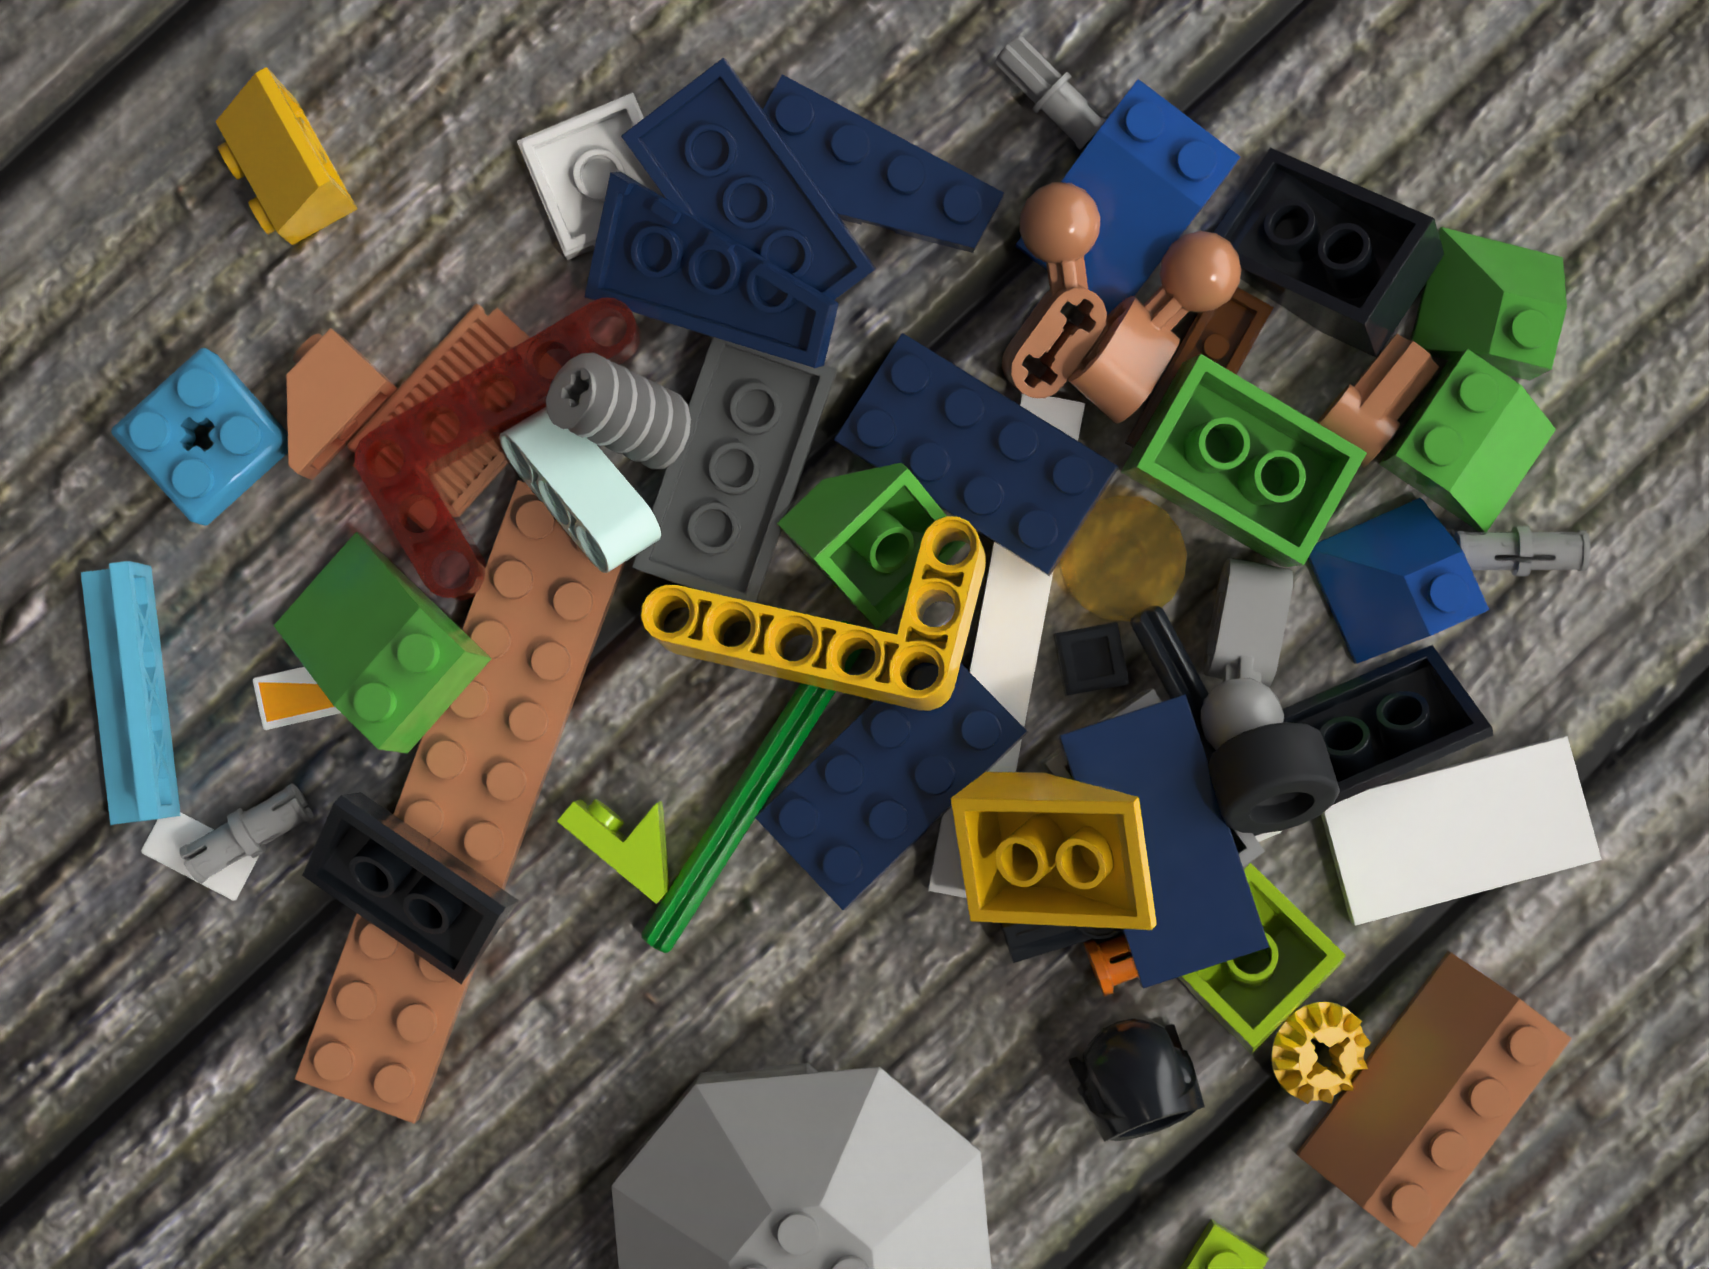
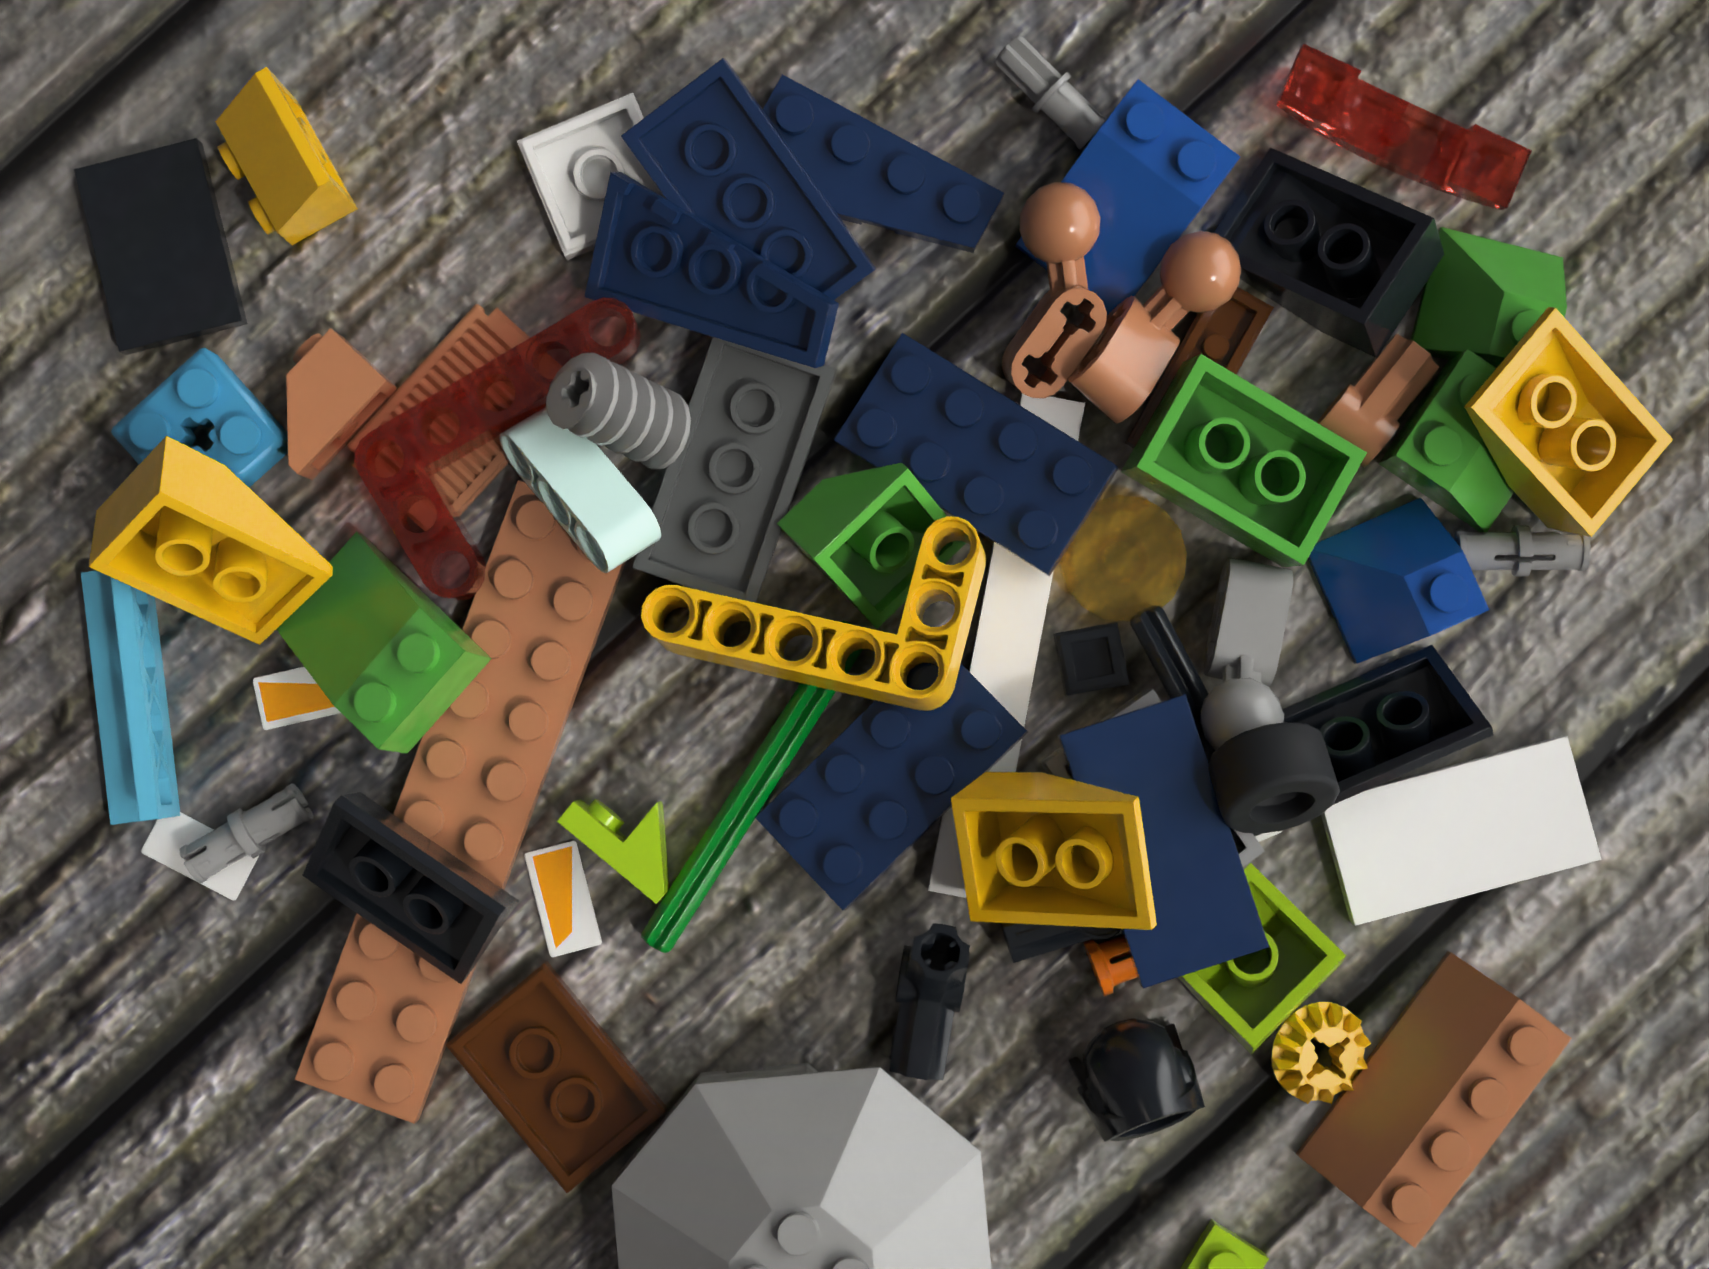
(160, 246): none -> black tile
(205, 544): none -> yellow slope
(556, 1077): none -> reddish brown tile
(563, 898): none -> sticker
(928, 994): none -> black piece
(1399, 134): none -> clear red slope
(1565, 428): none -> yellow slope

